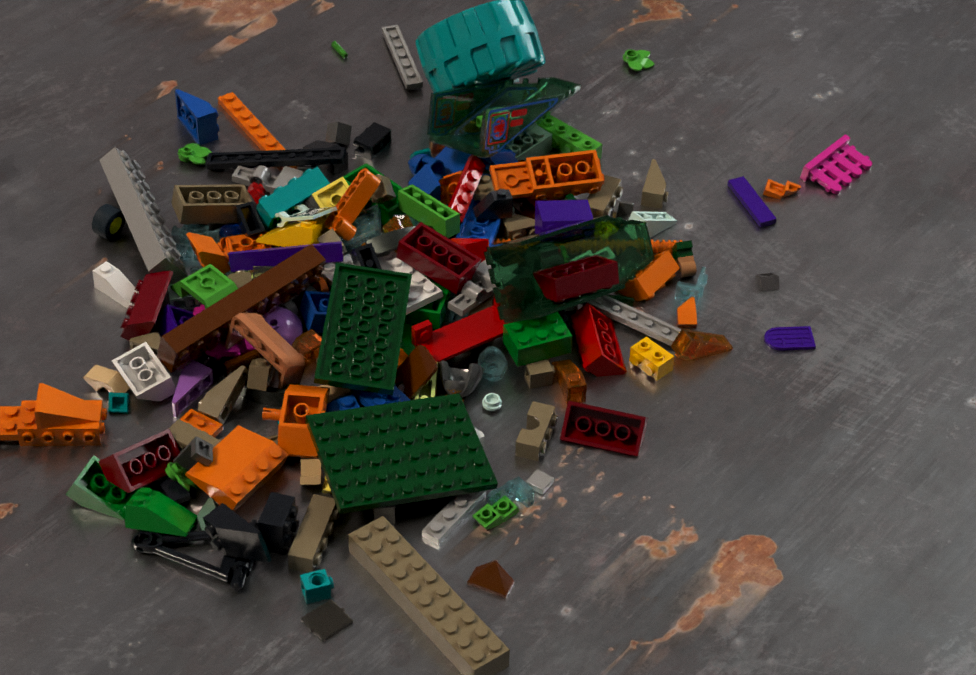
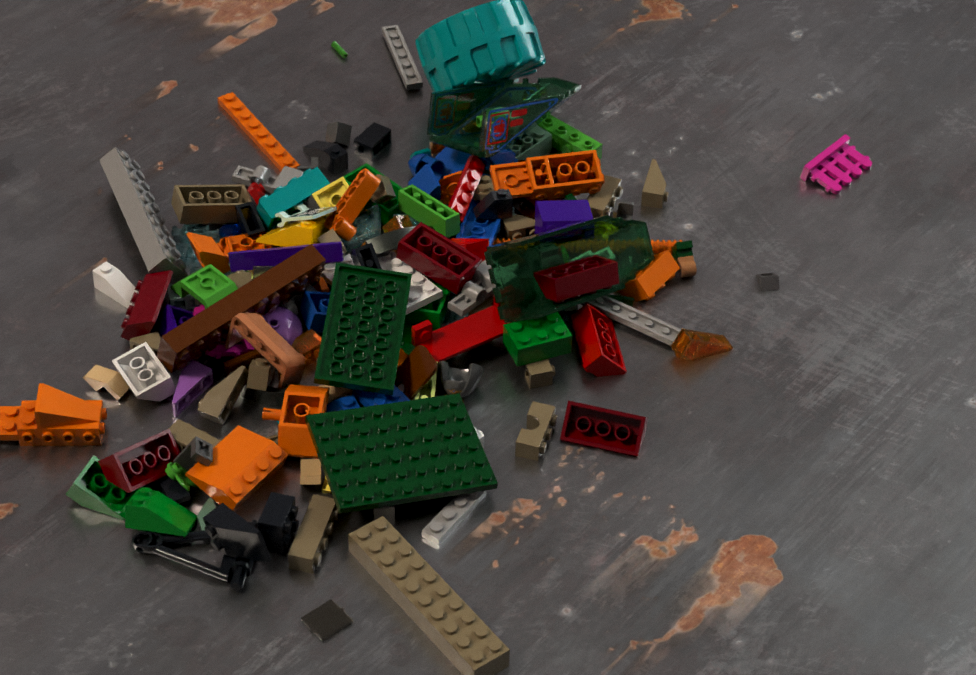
(108, 221): black wheel -> none
(119, 402): teal slope -> none
(193, 153): bright green plate -> none
(197, 117): blue slope -> none
(202, 422): orange plate -> none
(276, 158): black plate -> none
(316, 586): teal brick -> none
(492, 402): light aqua plate -> none
(492, 578): reddish brown slope -> none
(493, 359): clear light blue piece -> none
(498, 513): bright green slope -> none
(515, 487): clear light blue bracket -> none
(540, 481): light grey tile -> none
(570, 381): clear orange slope -> none
(638, 59): bright green plate -> none
(651, 358): yellow brick -> none
(655, 221): light aqua slope -> none
(686, 290): clear light blue bracket -> none
(687, 314): orange slope -> none
(752, 201): dark purple tile -> none
(780, 191): orange slope -> none
(790, 338): dark purple window -> none

